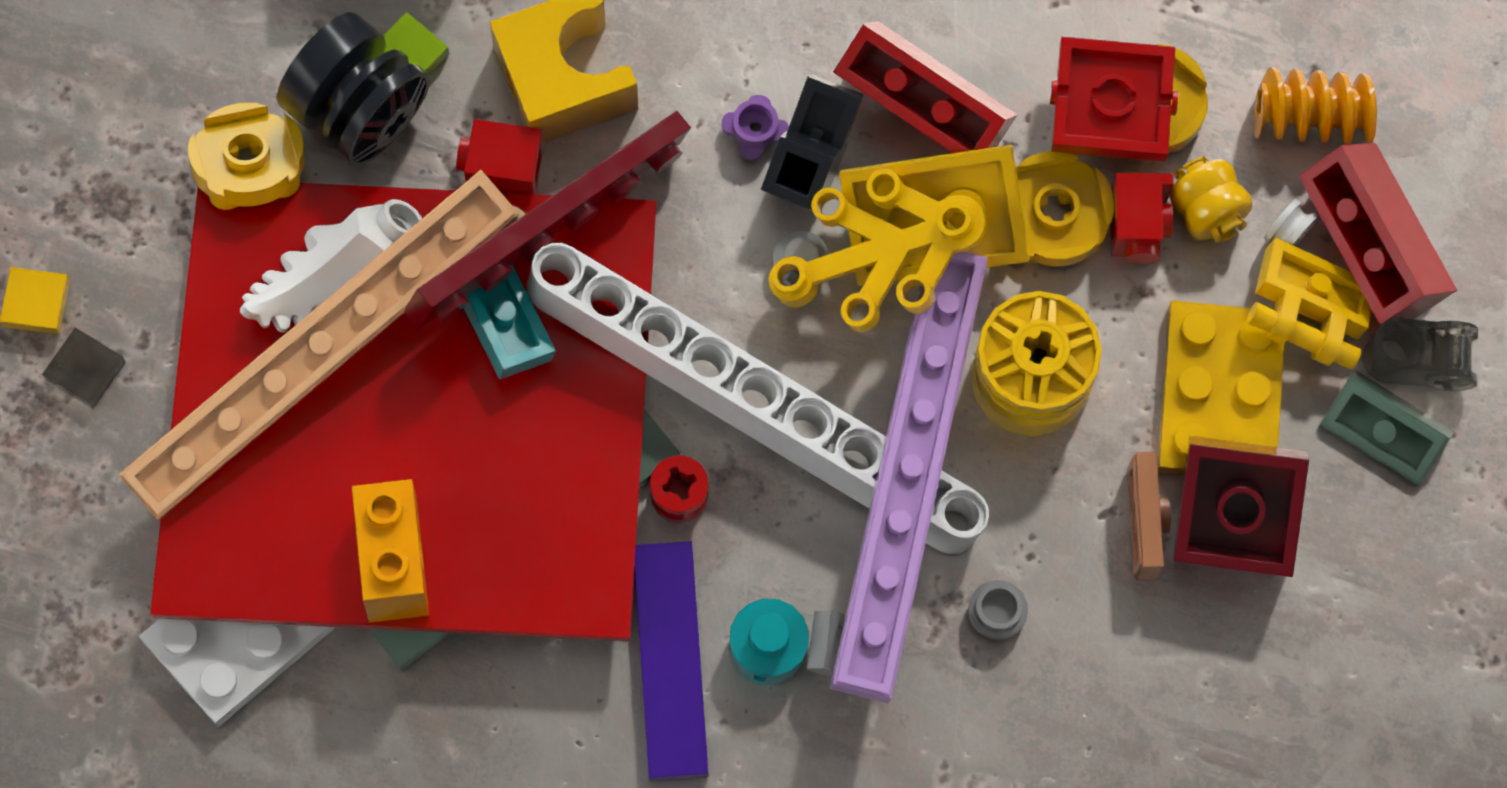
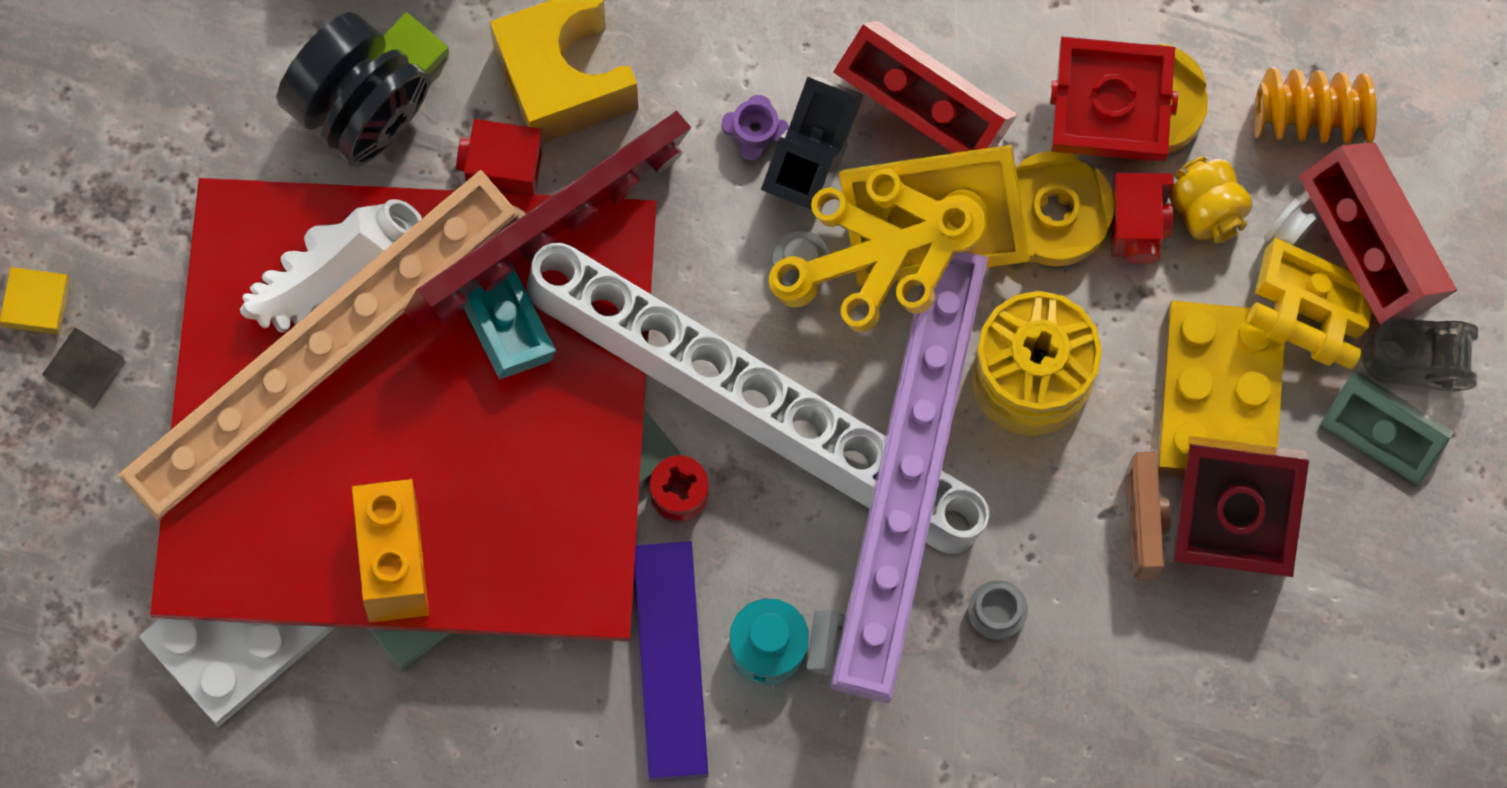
(252, 181): yellow plate -> none

